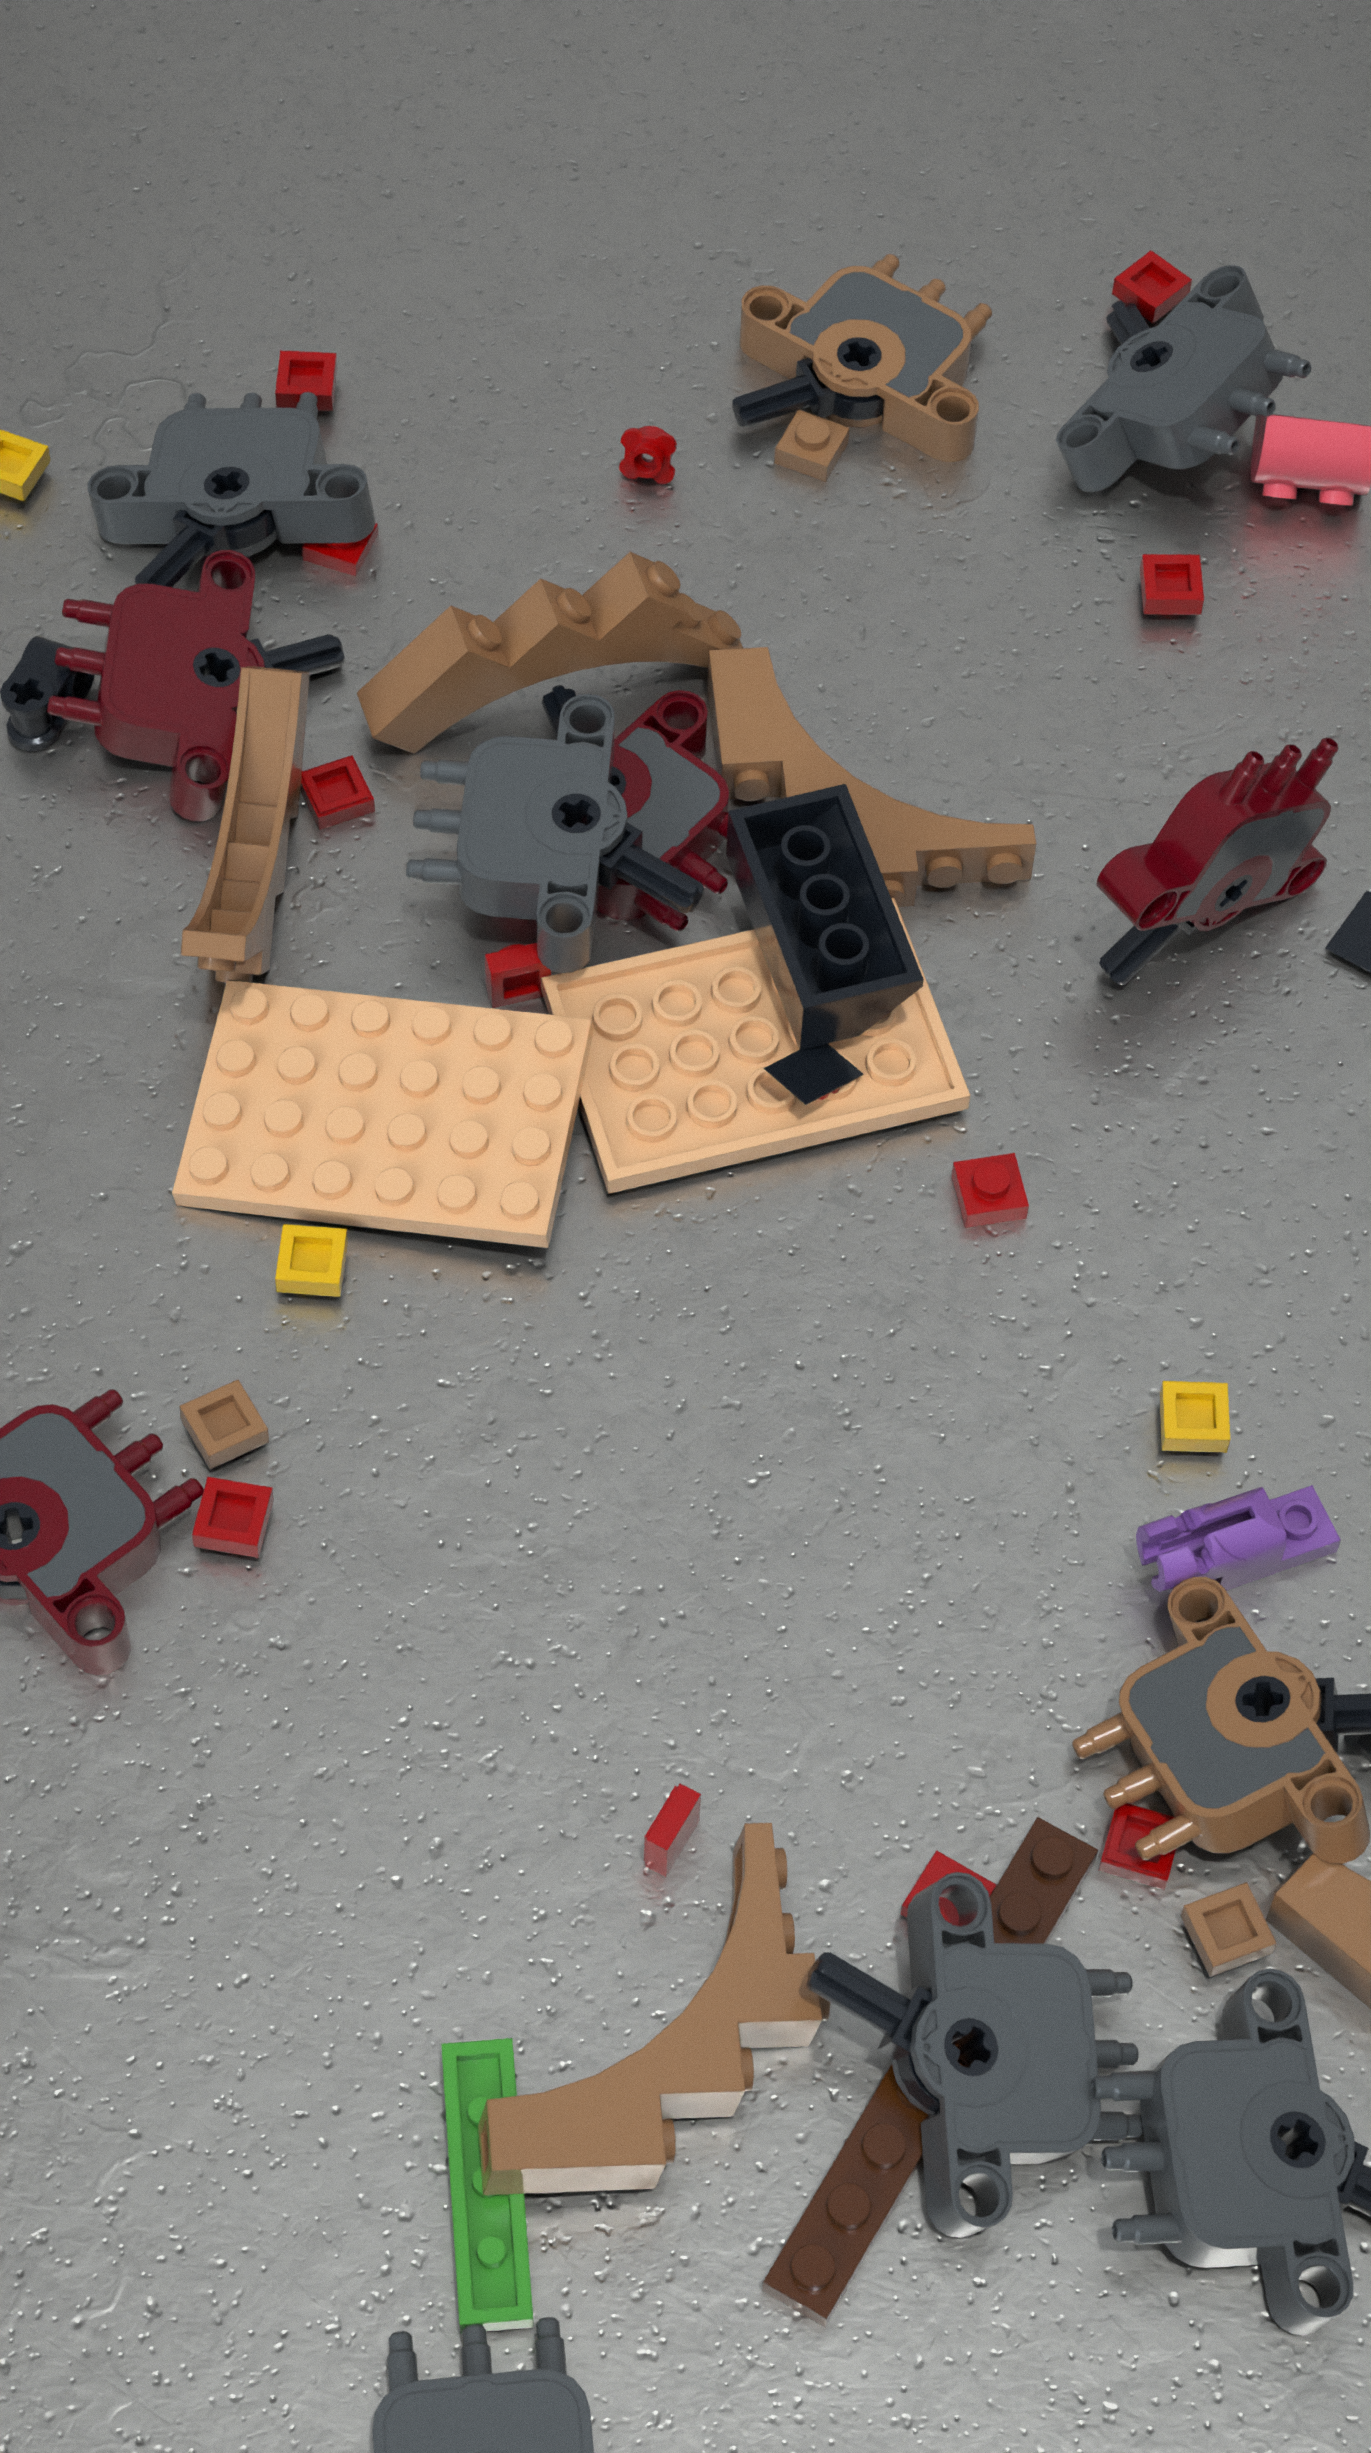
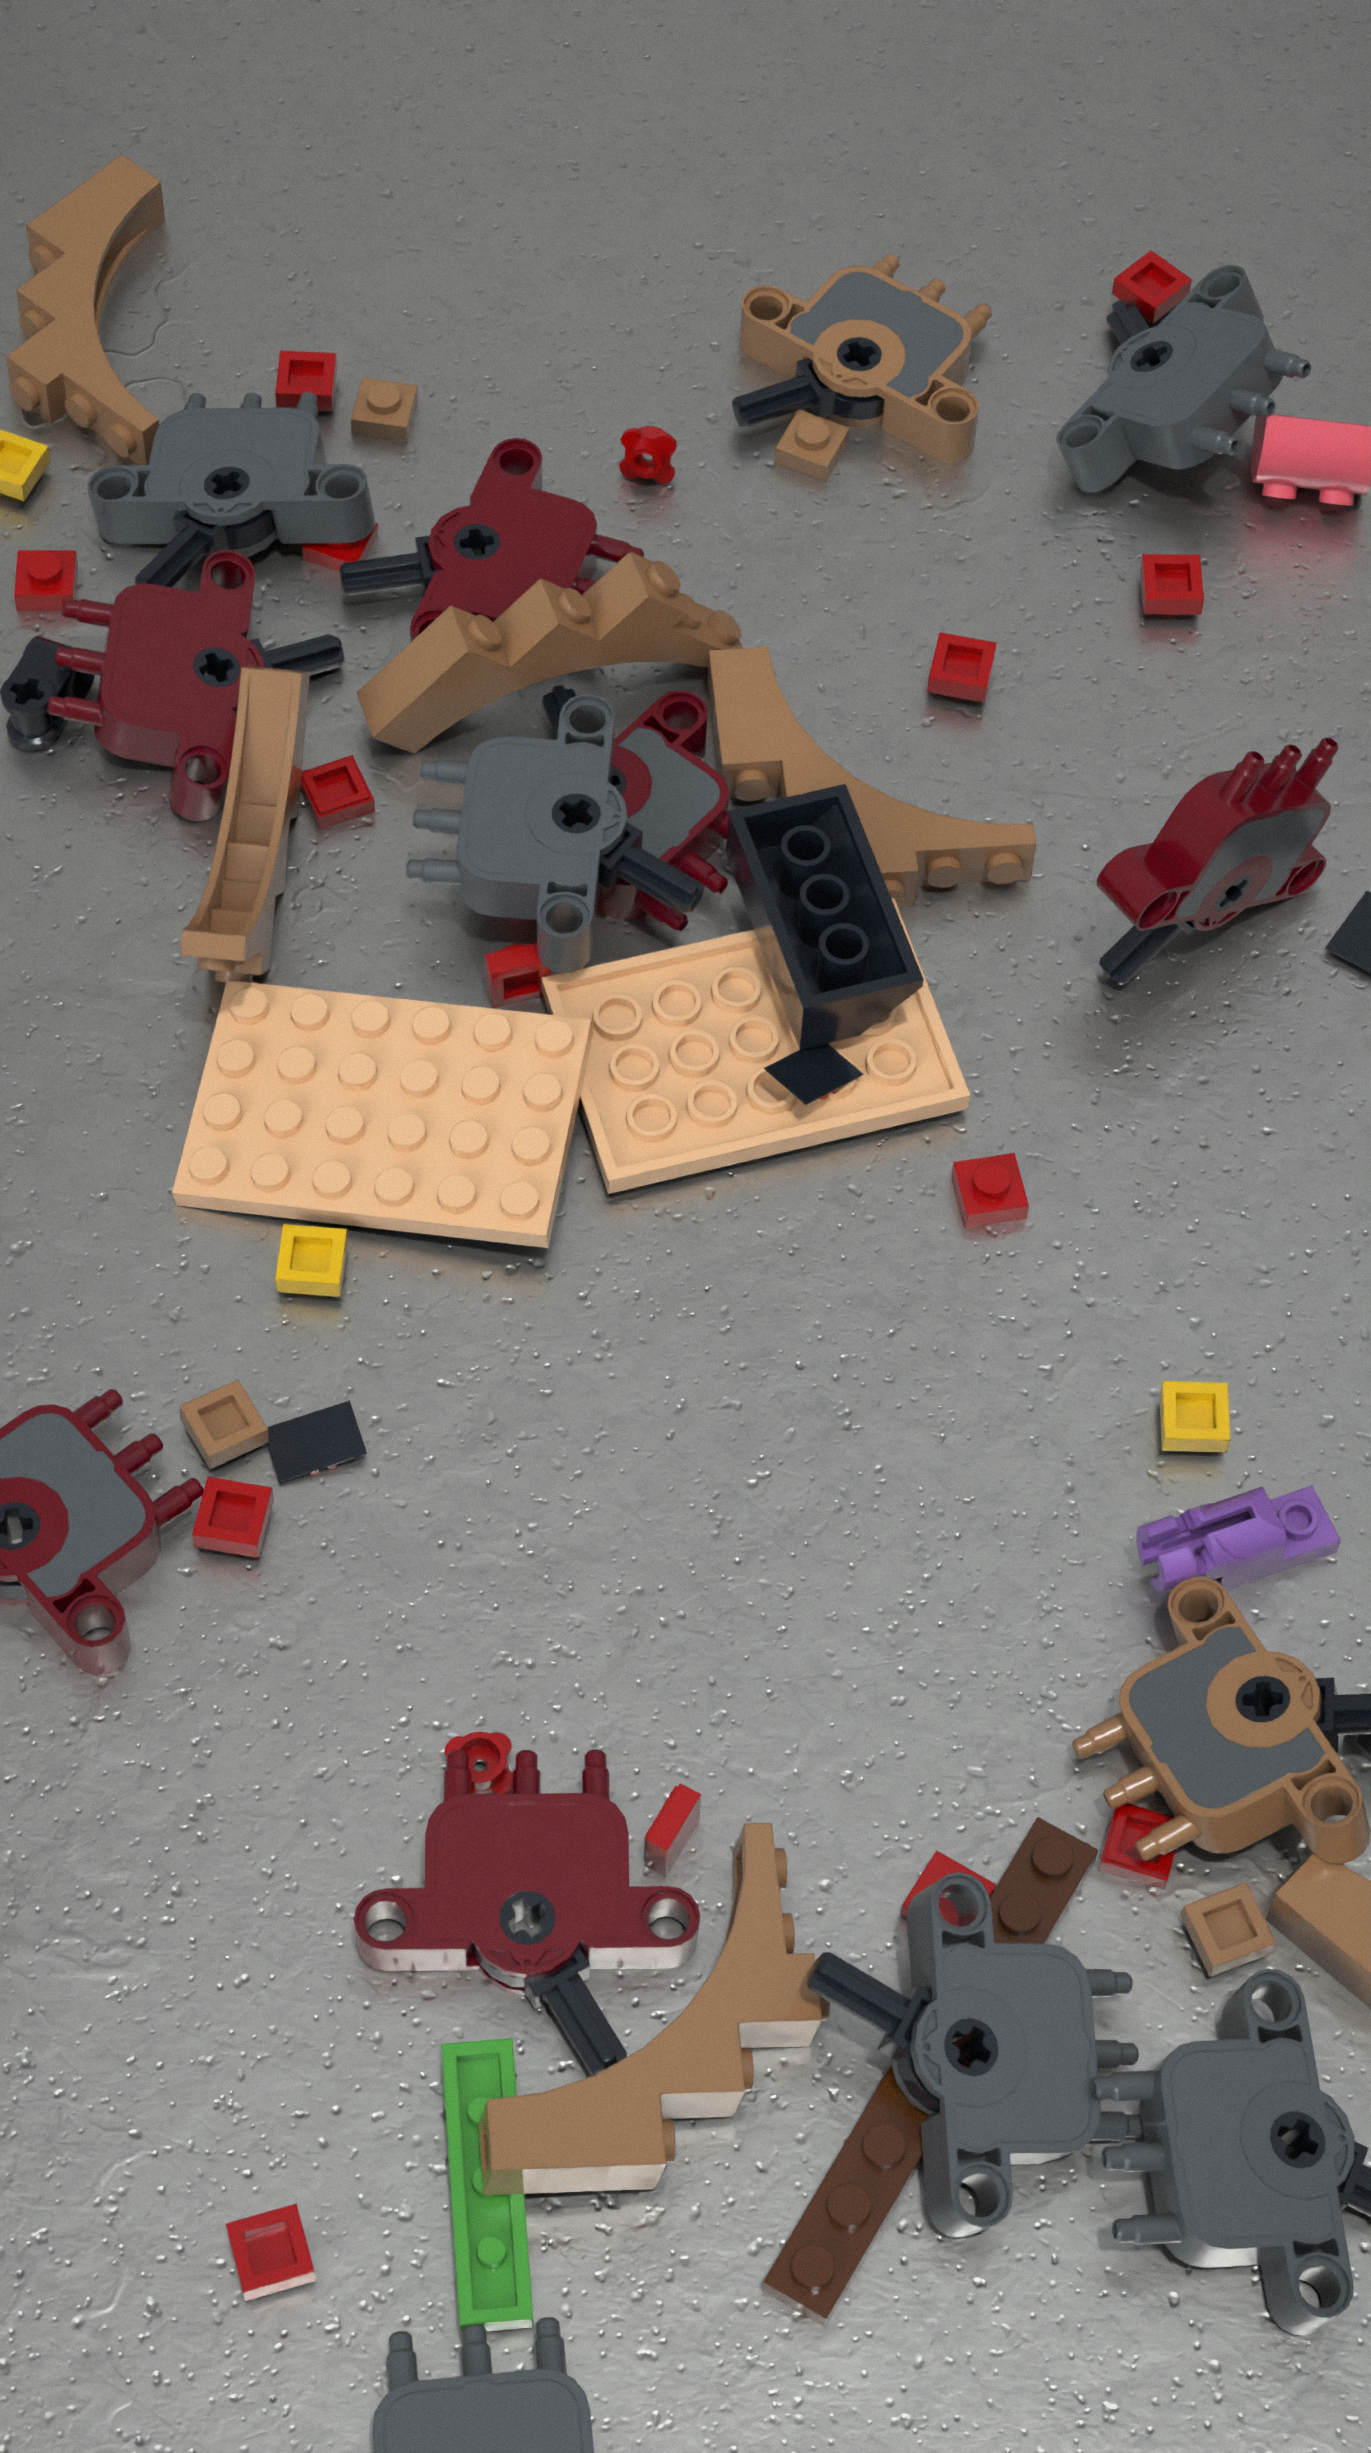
(45, 579): none -> red plate
(77, 256): none -> medium nougat arch
(270, 2252): none -> red plate
(315, 1441): none -> black piece
(384, 409): none -> medium nougat plate
(491, 1750): none -> red plate
(496, 546): none -> dark red piece
(536, 1861): none -> dark red piece
(961, 667): none -> red plate

